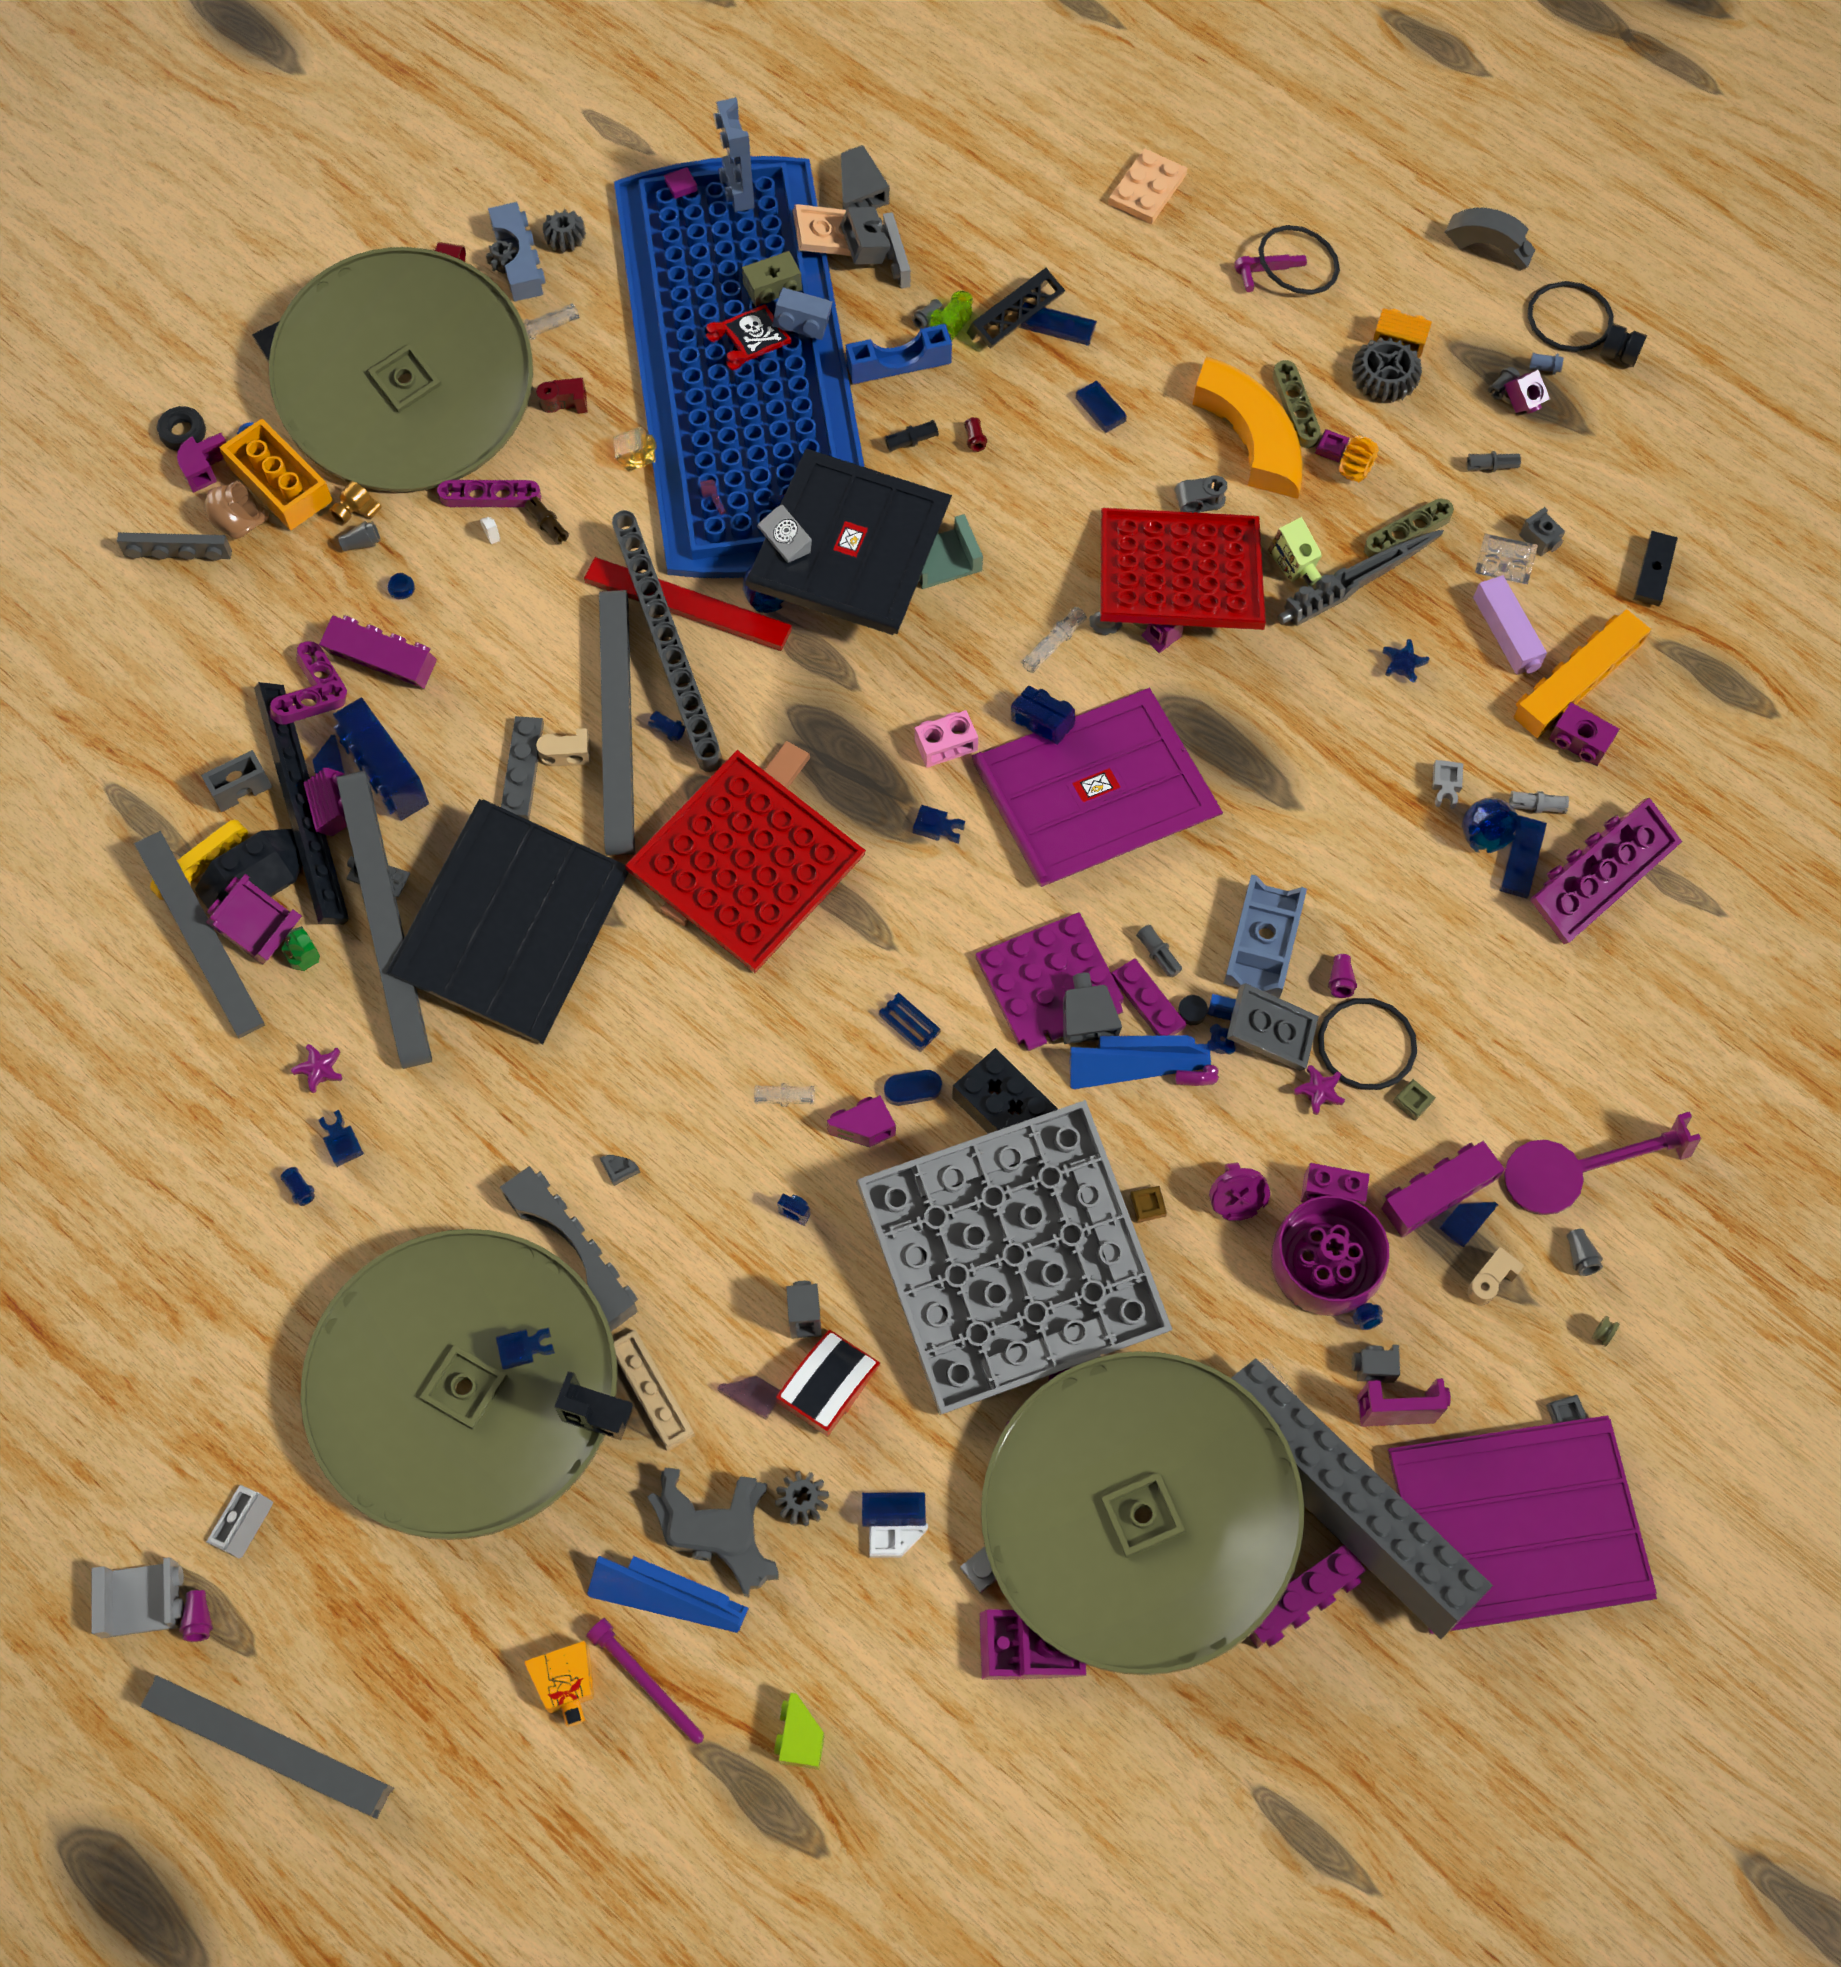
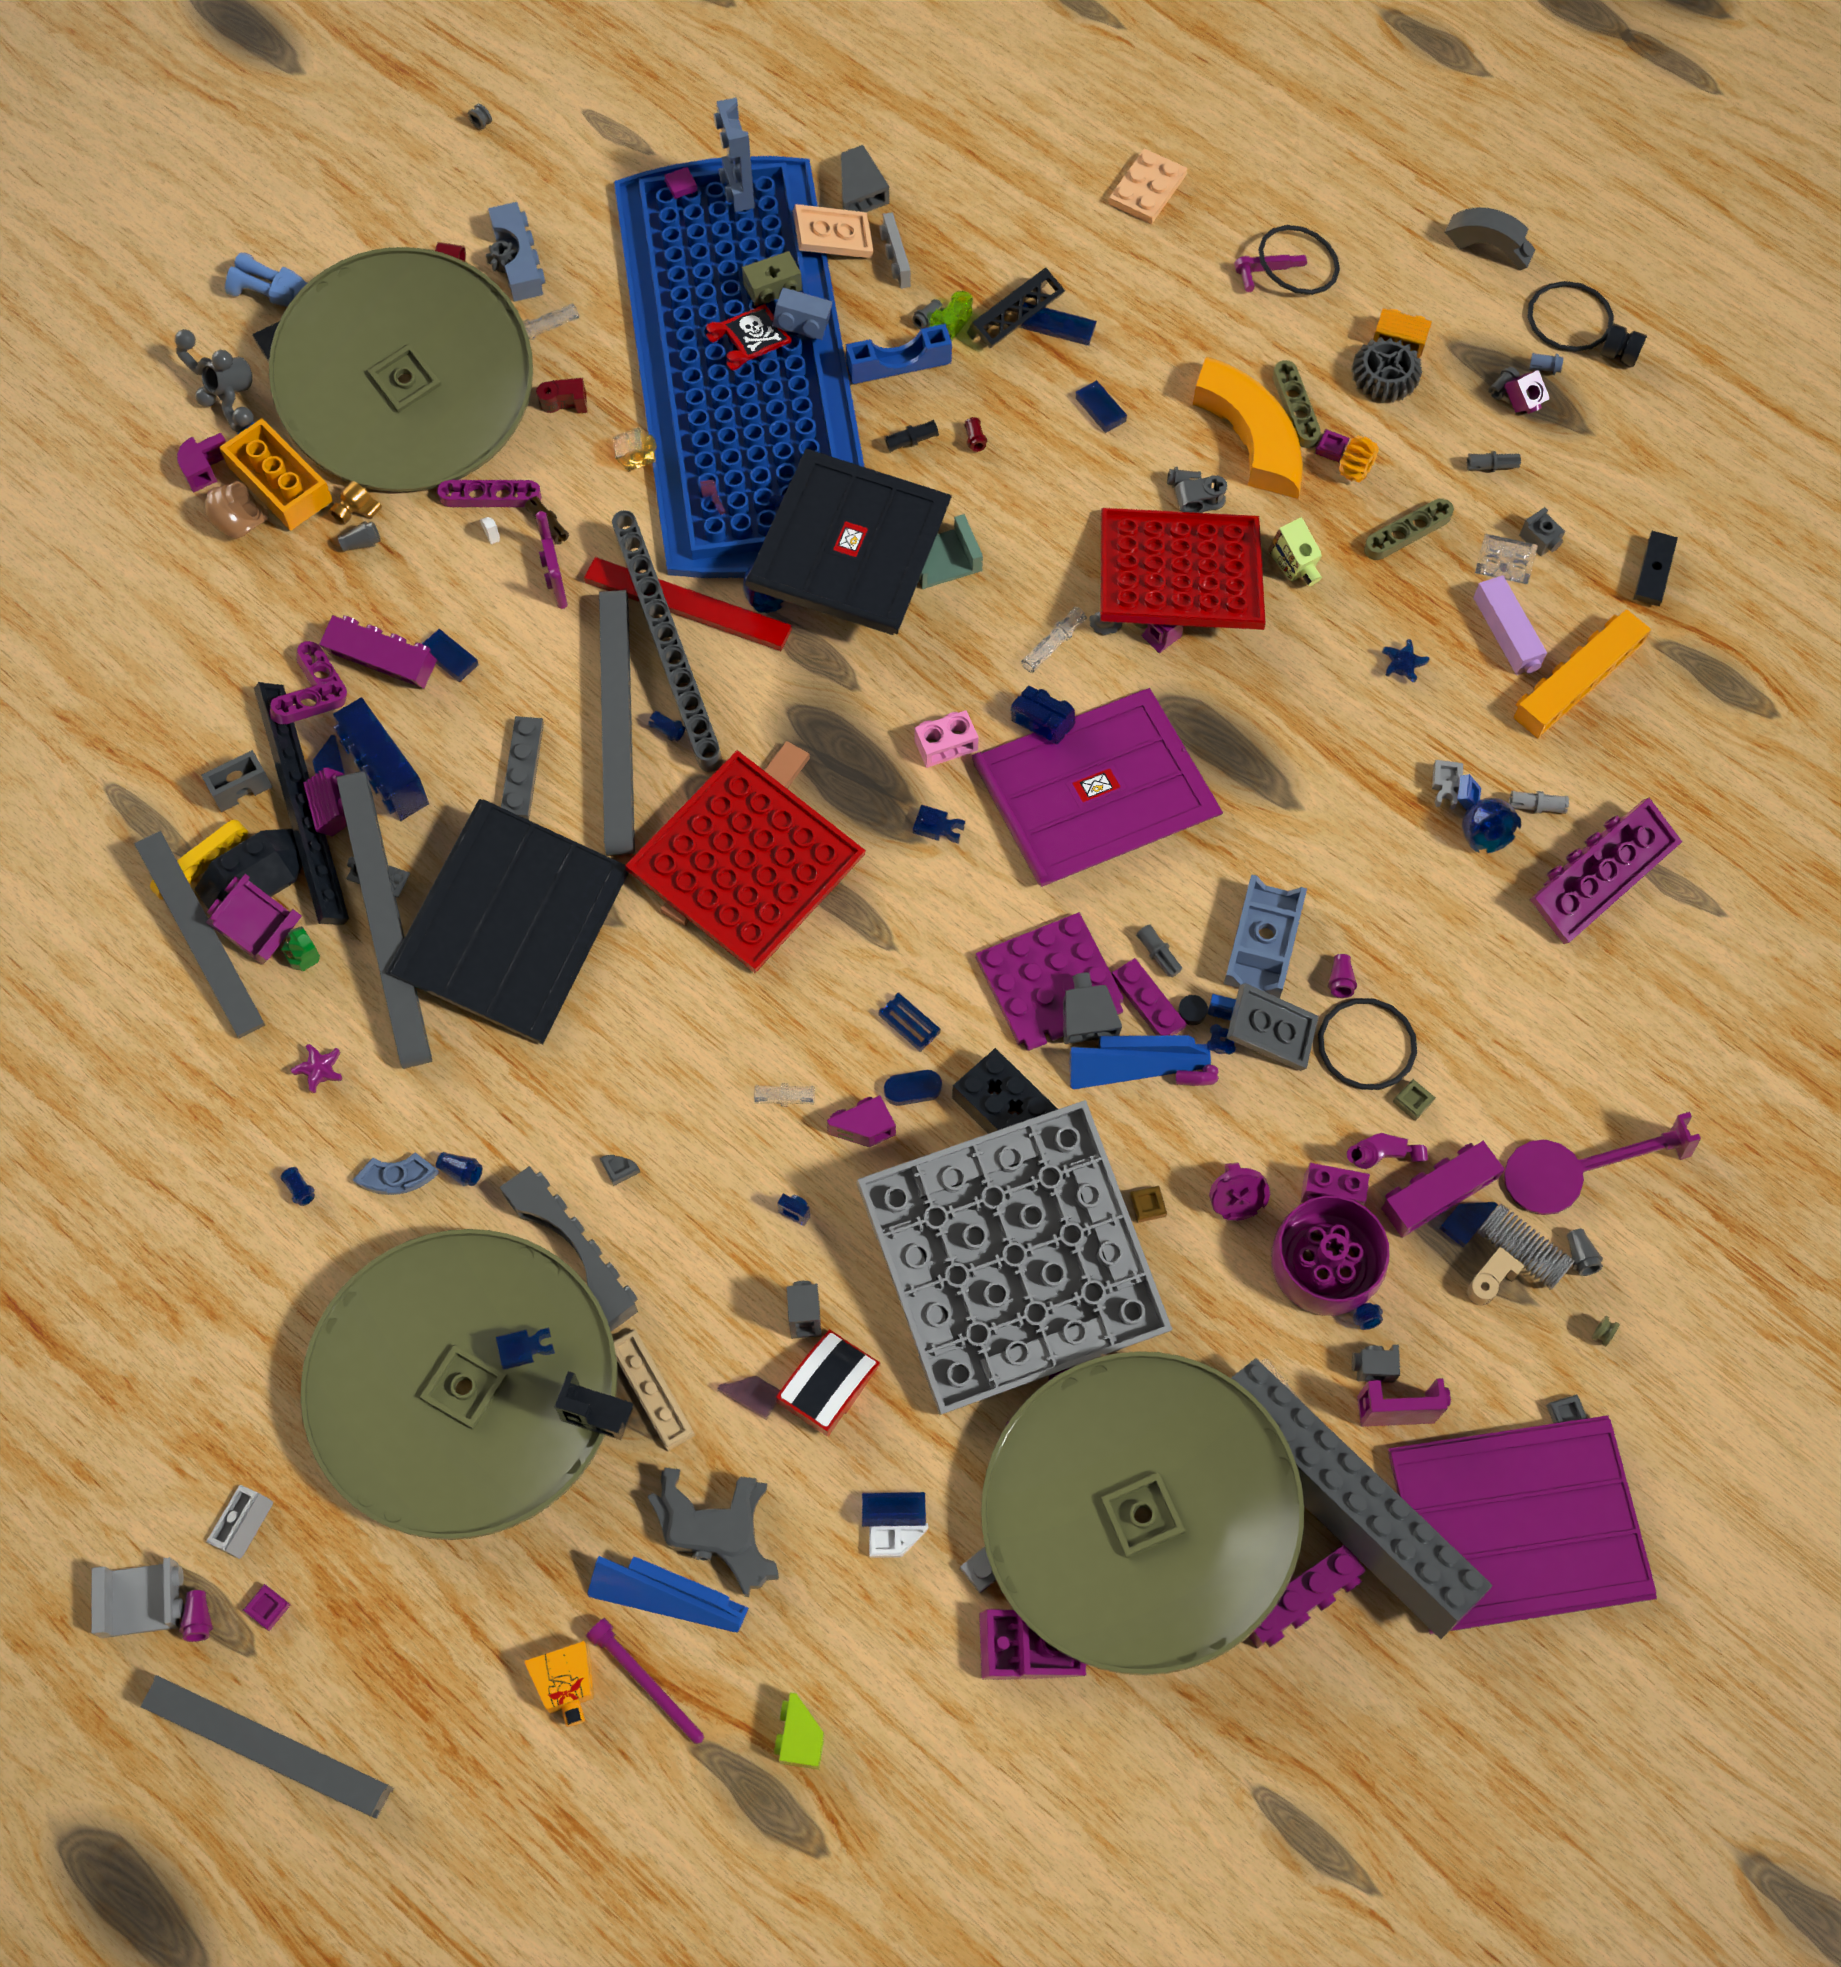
(174, 546): dark grey plate -> none
(177, 415): black tyre -> none
(220, 378): none -> dark grey wheel
(266, 1607): none -> magenta tile
(281, 291): none -> medium blue piece
(342, 1141): clear blue plate -> none
(395, 1177): none -> sand blue tile
(401, 586): clear blue plate -> none
(451, 655): none -> clear blue tile
(460, 1168): none -> clear blue cone
(479, 116): none -> dark grey bush
(549, 559): none -> magenta plate
(564, 230): dark grey gear -> none
(565, 749): tan leg -> none
(785, 534): light grey slope -> none
(807, 1508): dark grey gear -> none
(864, 235): dark grey brick -> none
(1176, 476): none -> dark grey pin
(1320, 1089): magenta animal -> none
(1345, 582): dark grey piece -> none
(1380, 1146): none -> magenta arm
(1469, 791): none -> blue tile
(1507, 1236): none -> light grey piece
(1523, 857): clear blue tile -> none
(1597, 731): magenta brick -> none

